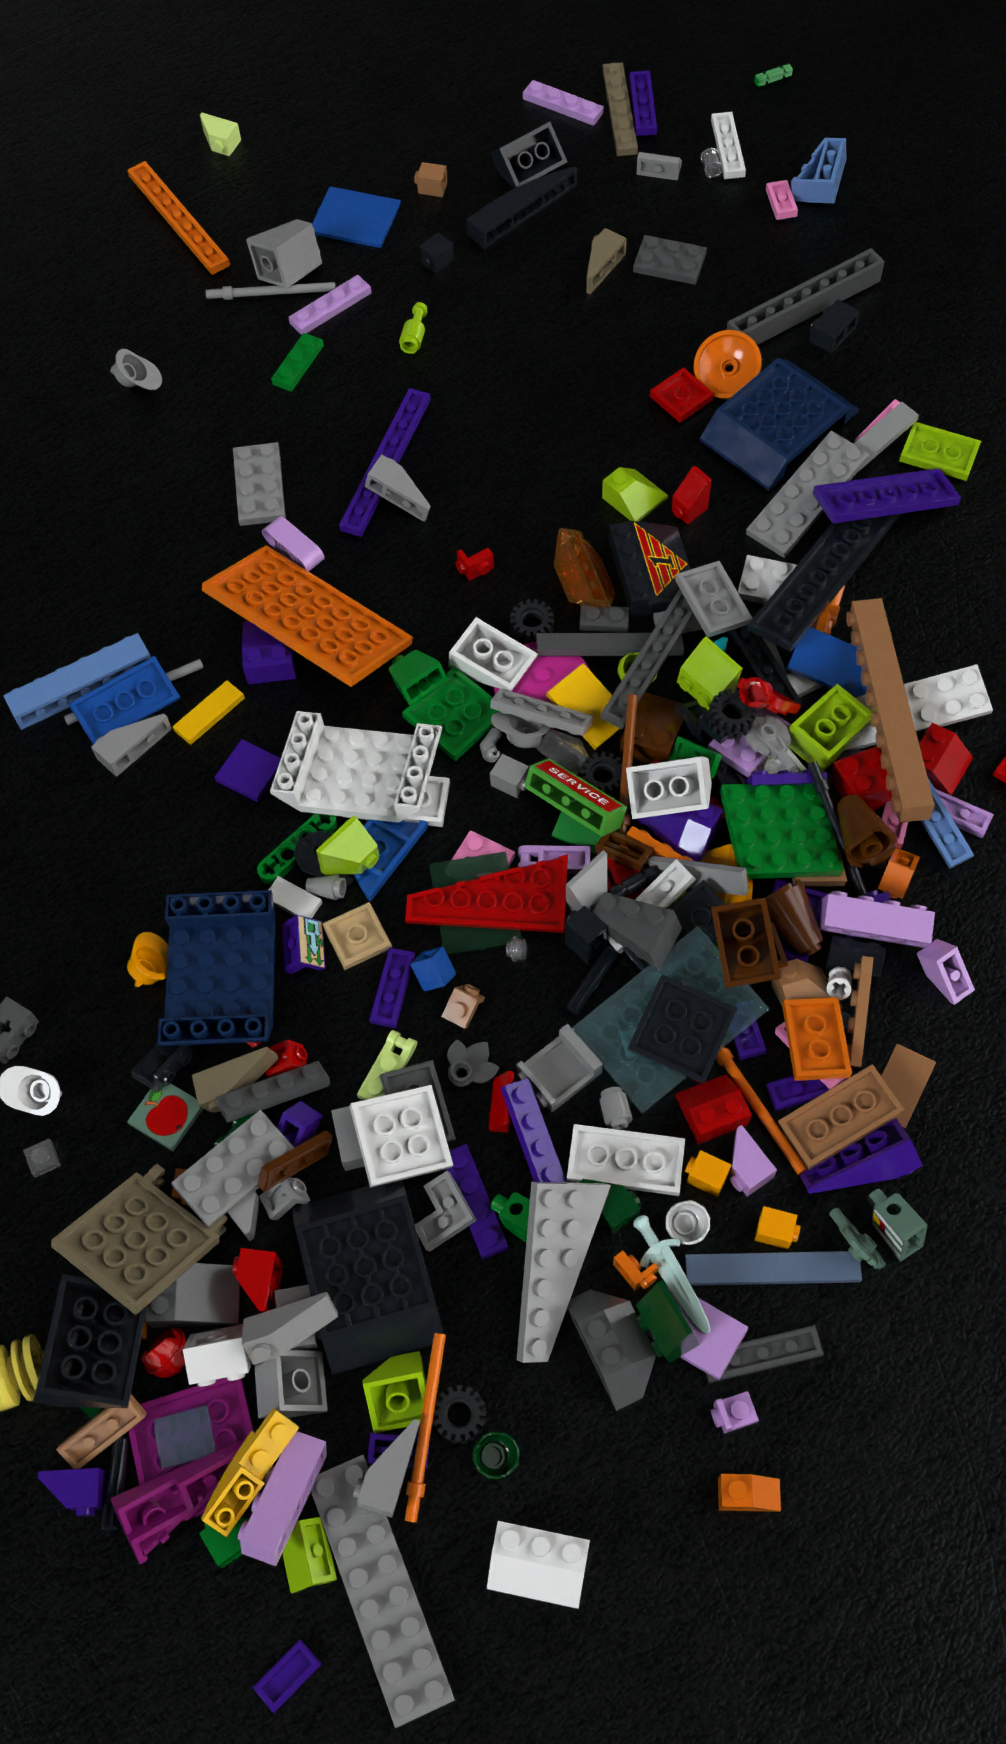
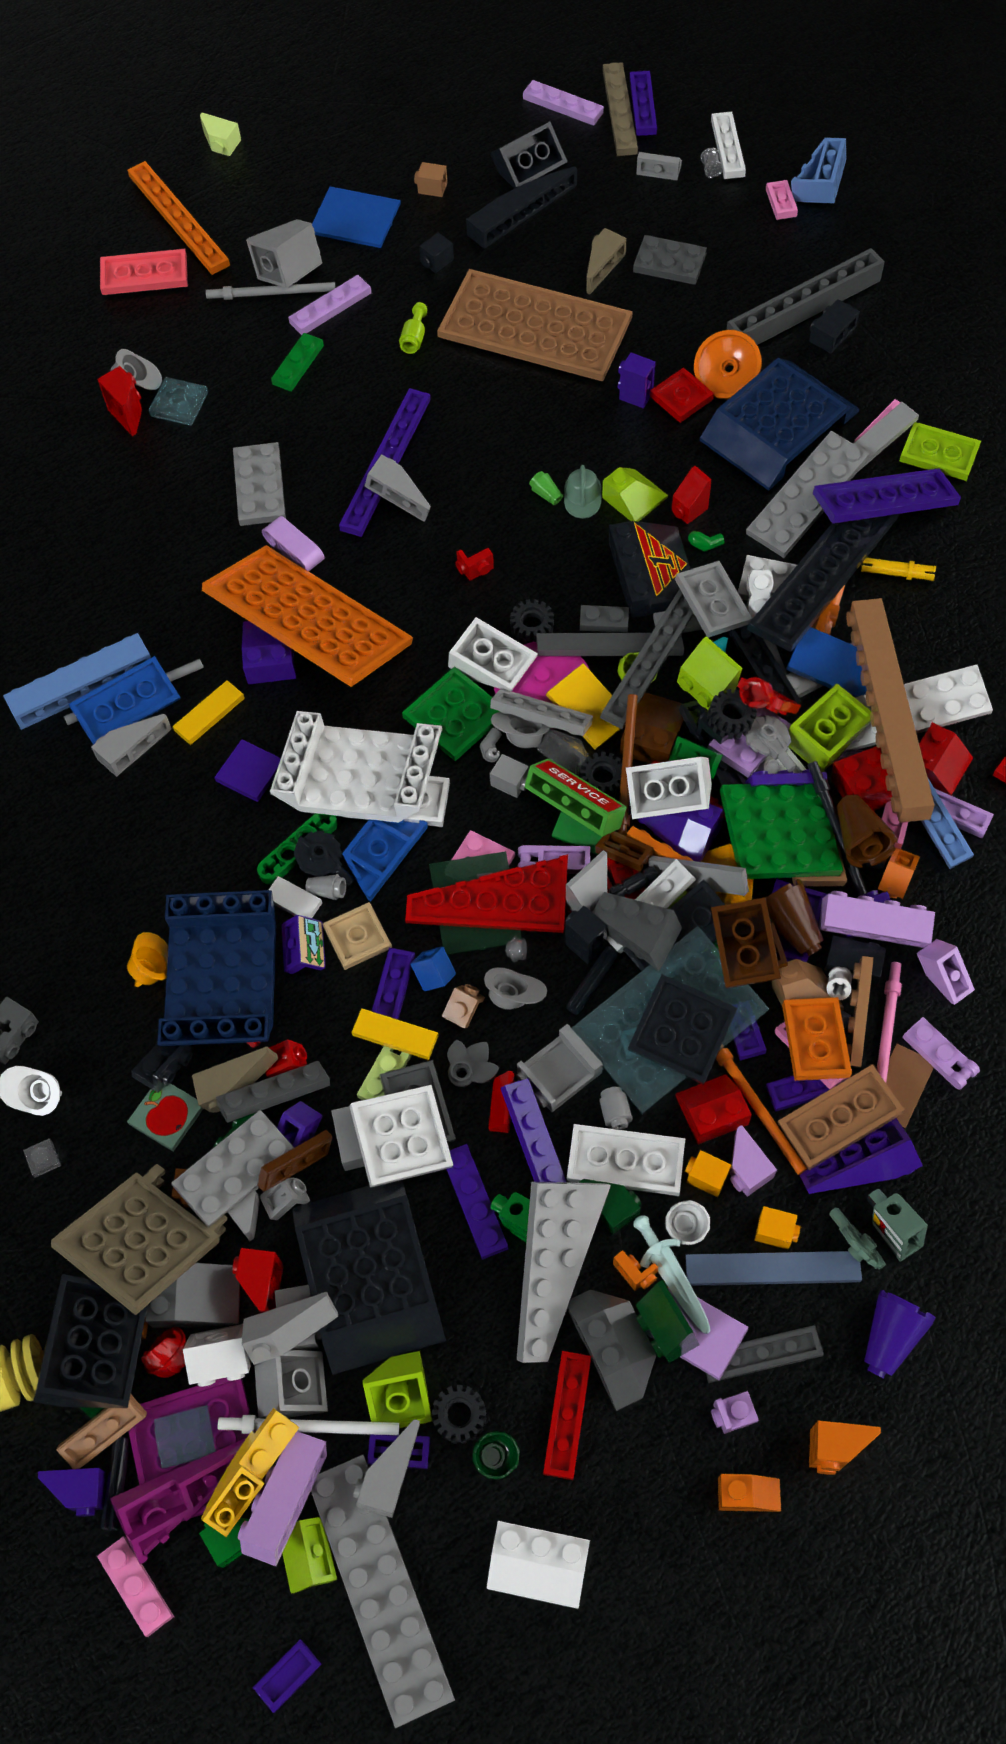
(122, 398): none -> red slope
(135, 1587): none -> bright pink plate
(143, 271): none -> coral plate
(178, 401): none -> clear light blue plate
(251, 1423): none -> white bar
(348, 850): lime slope -> none
(395, 1034): none -> yellow tile
(416, 675): green torso -> none
(416, 1487): orange bar -> none
(451, 1212): light grey plate -> none
(513, 989): none -> light grey piece
(535, 324): none -> medium nougat plate
(546, 488): none -> bright green cone
(567, 1415): none -> red plate
(582, 493): none -> sand green piece
(582, 571): clear orange wedge -> none
(636, 379): none -> dark purple brick
(705, 542): none -> green arm
(758, 587): none -> white brick
(773, 75): green axle -> none
(837, 1444): none -> orange slope
(892, 991): none -> bright pink bar
(894, 1333): none -> dark purple cone
(896, 568): none -> yellow pin
(940, 1053): none -> lavender plate

